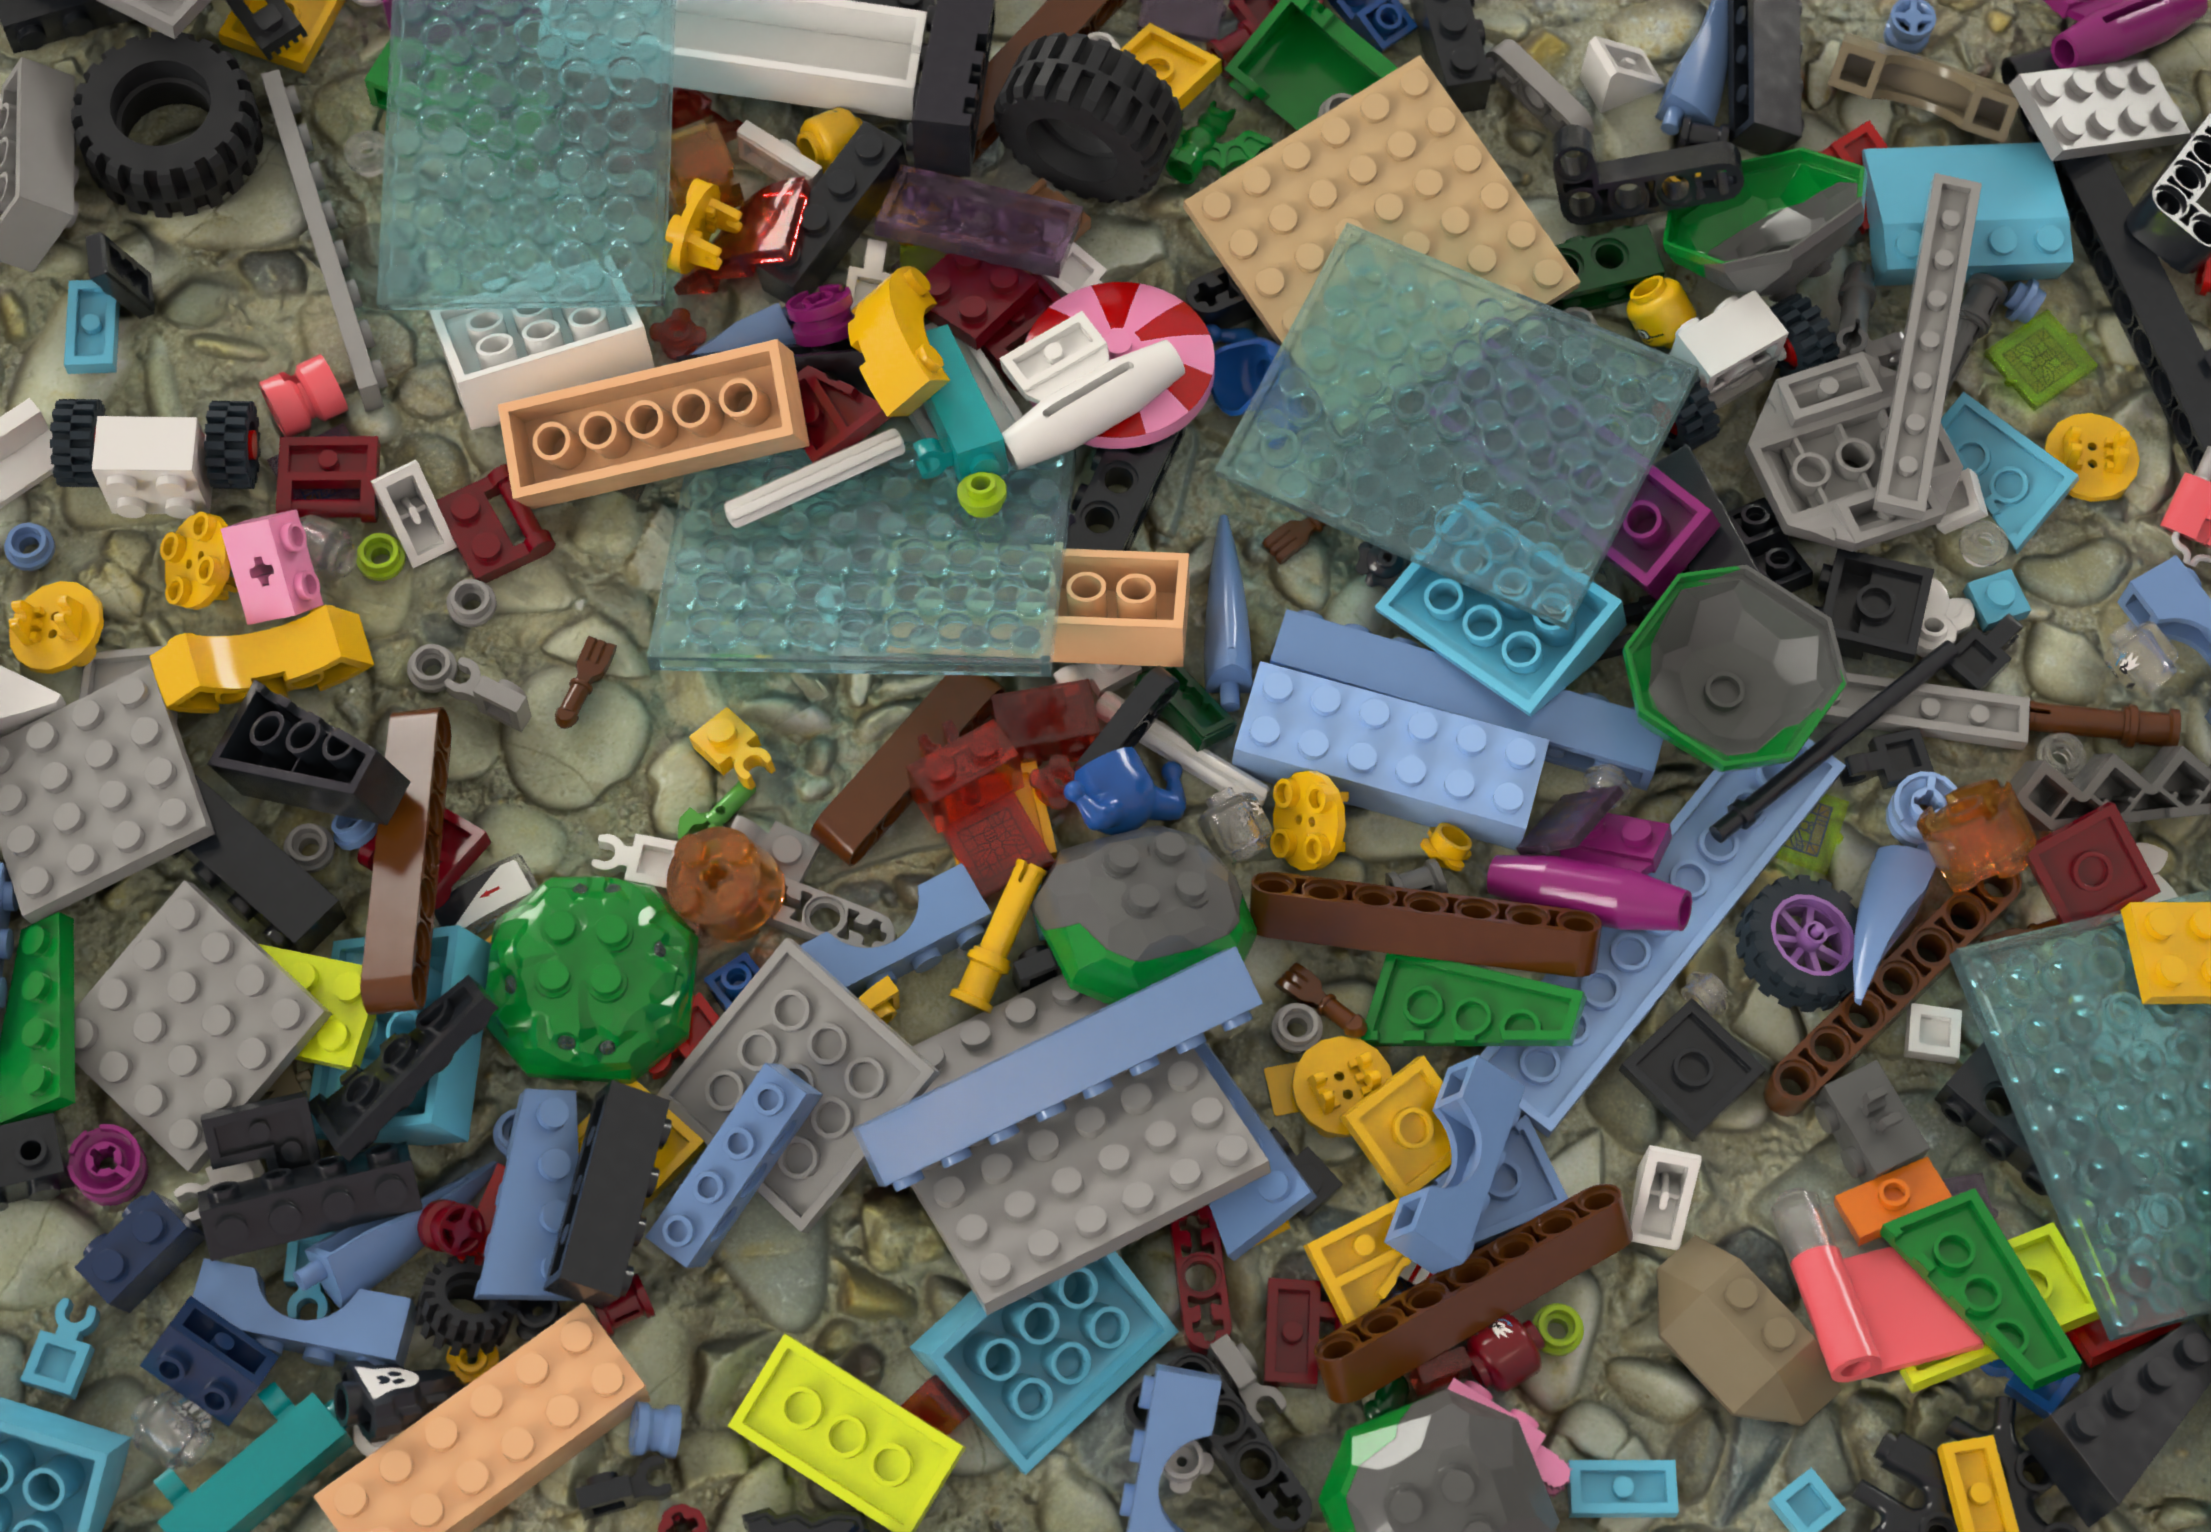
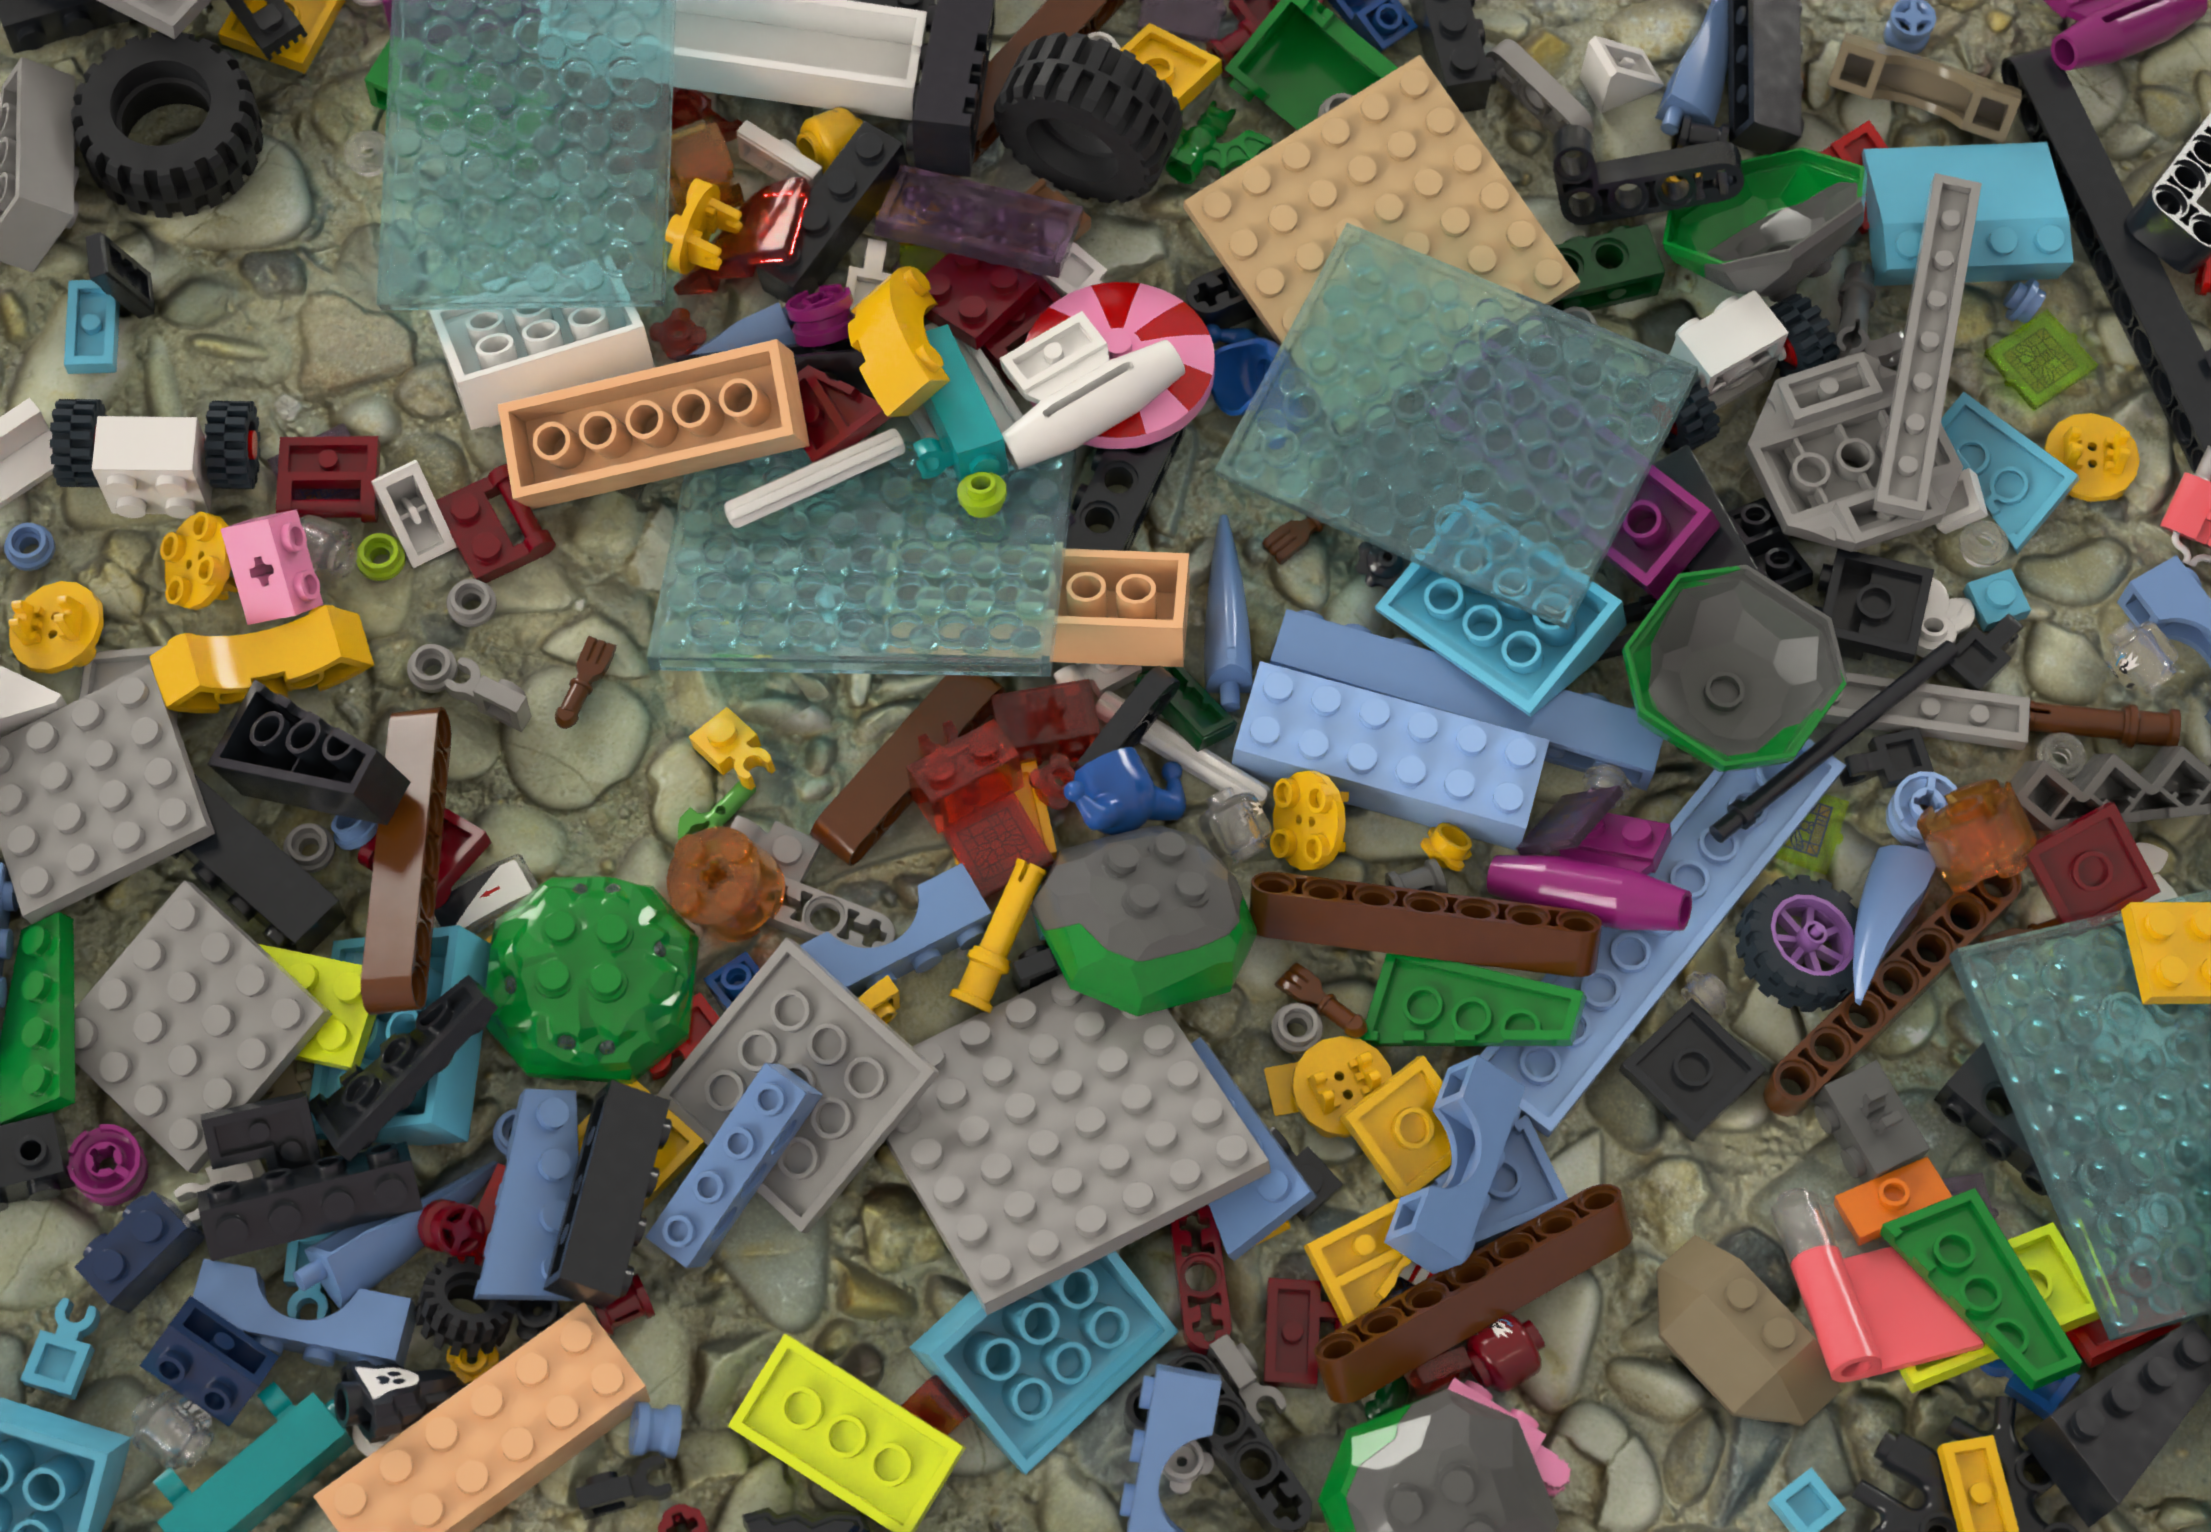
(303, 396): coral wheel -> none
(331, 255): light grey plate -> none
(642, 863): white plate -> none
(1057, 1067): medium blue brick -> none
(1564, 1316): lime plate -> none
(1622, 1489): medium azure plate -> none
(1658, 310): yellow head -> none
(1663, 1196): white slope -> none
(1933, 1033): white plate -> none
(1974, 318): dark grey pin -> none
(2099, 109): light grey plate -> none

